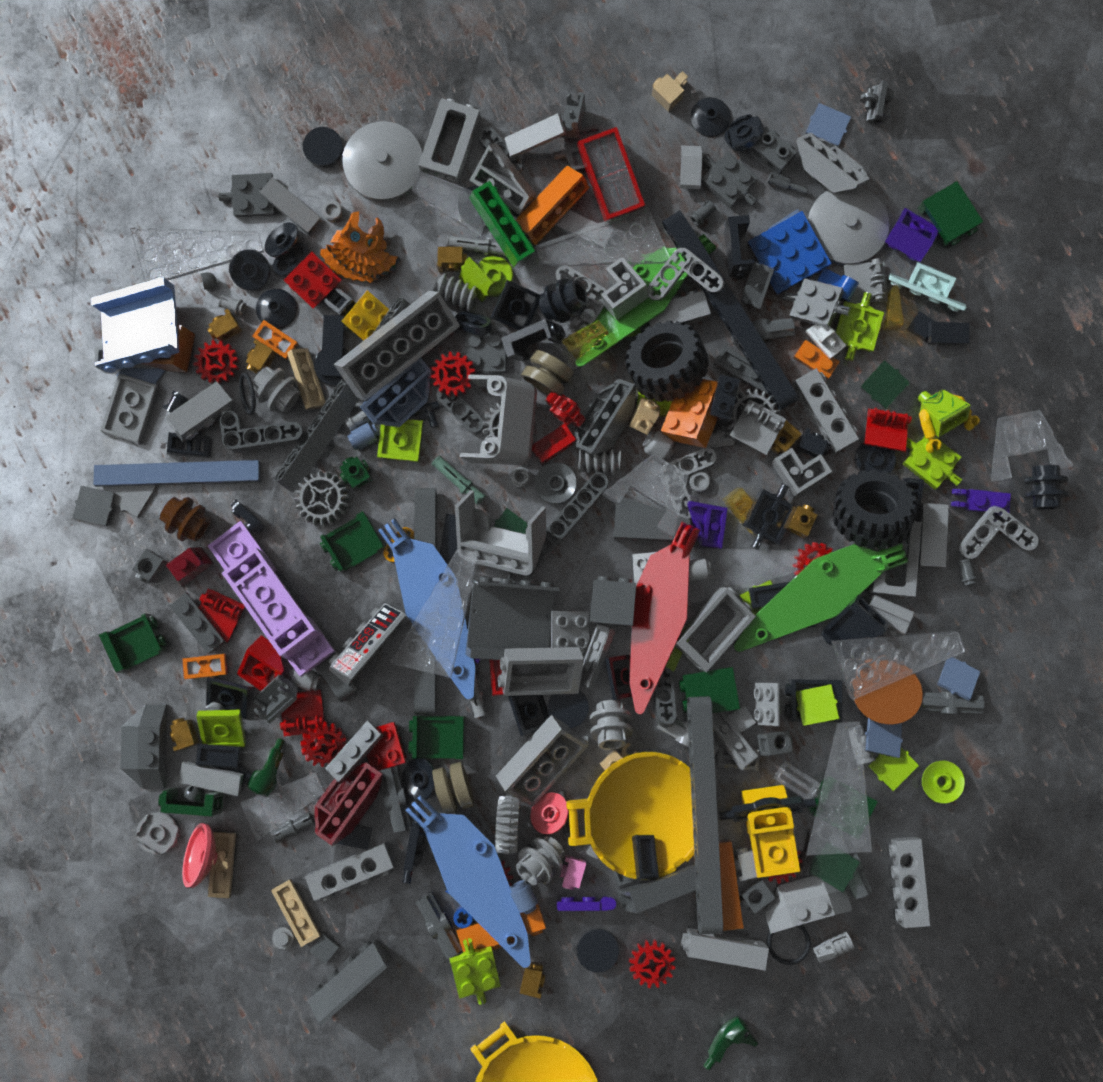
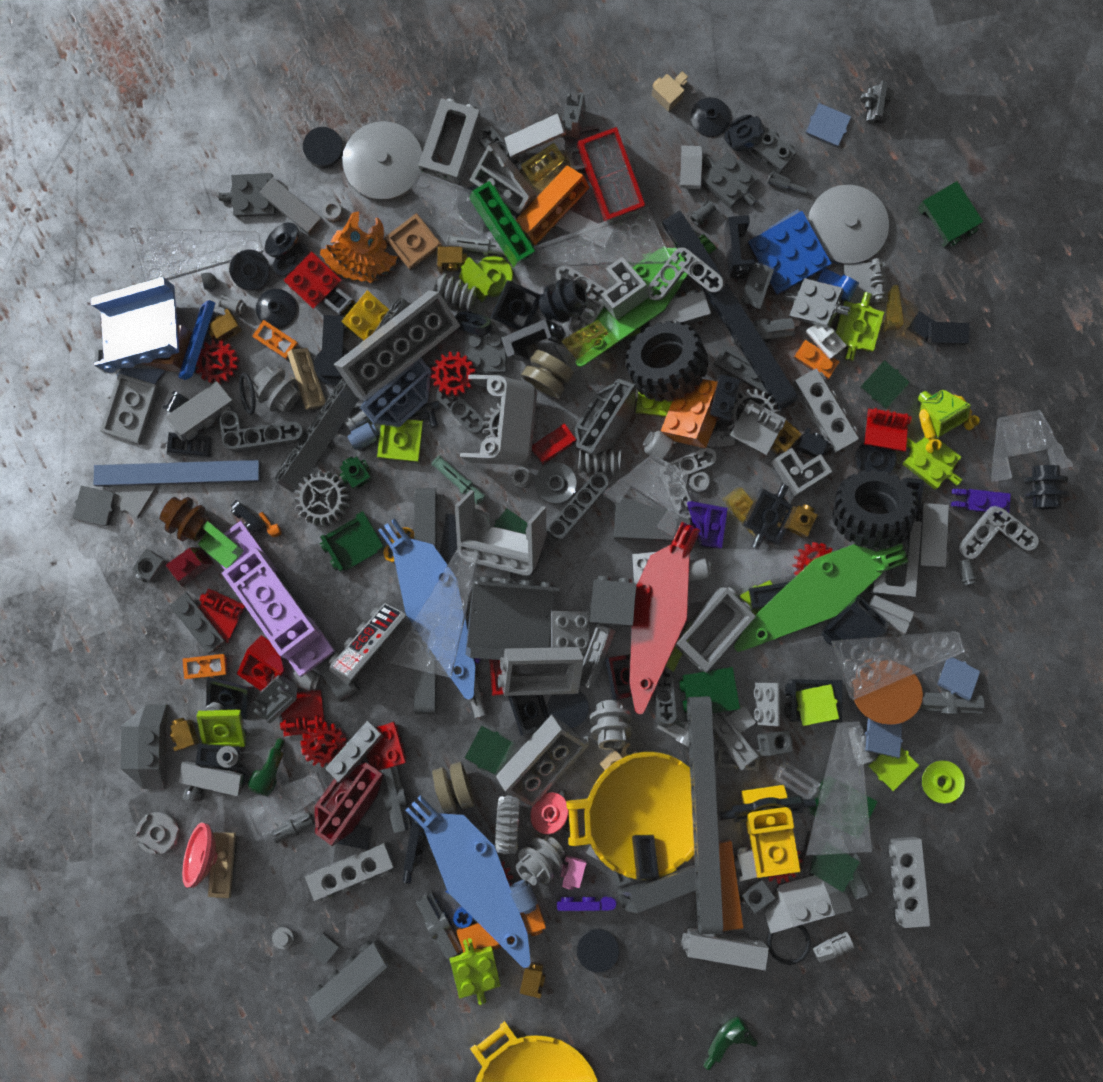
(133, 643): dark green panel -> none
(170, 804): dark green panel -> none
(196, 340): none -> blue tile
(219, 546): none -> bright green panel
(234, 756): none -> light grey plate
(259, 357): pearl gold brick -> none
(273, 530): none -> orange hand
(296, 912): tan plate -> none
(413, 241): none -> medium nougat plate
(418, 778): black dish -> none
(437, 737): dark green panel -> none
(488, 749): none -> clear green piece
(532, 162): none -> clear yellow slope
(565, 409): red gear -> none
(645, 415): tan brick -> none
(660, 961): red gear -> none
(830, 164): light grey wedge -> none
(912, 235): dark purple slope -> none
(931, 283): light aqua bracket -> none

